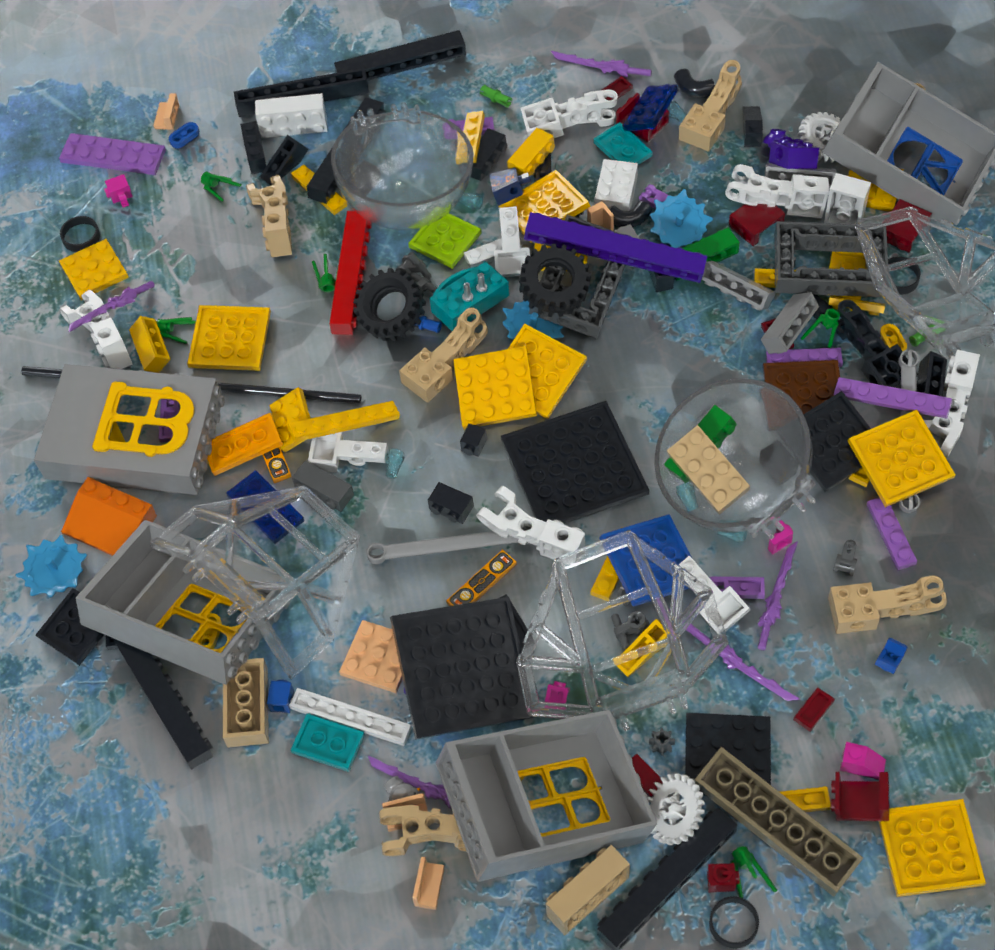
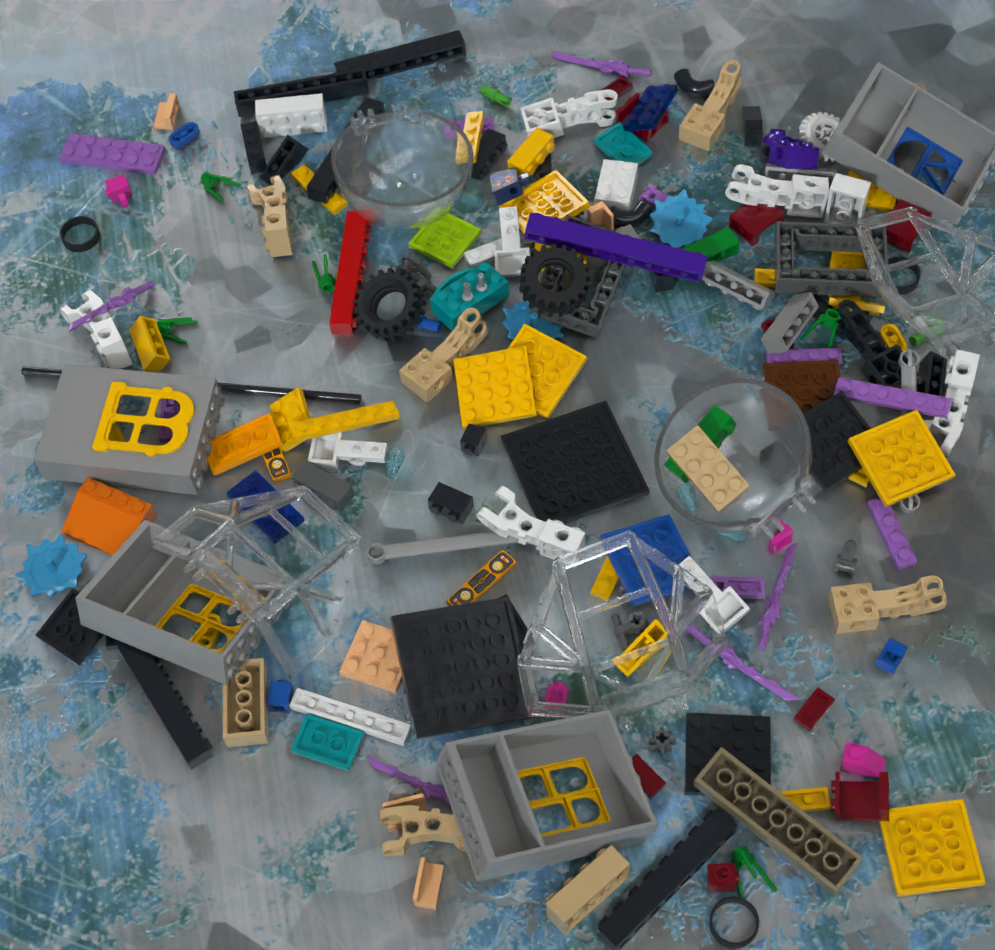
(93, 268): yellow plate -> none
(229, 337): yellow plate -> none
(667, 806): white gear -> none

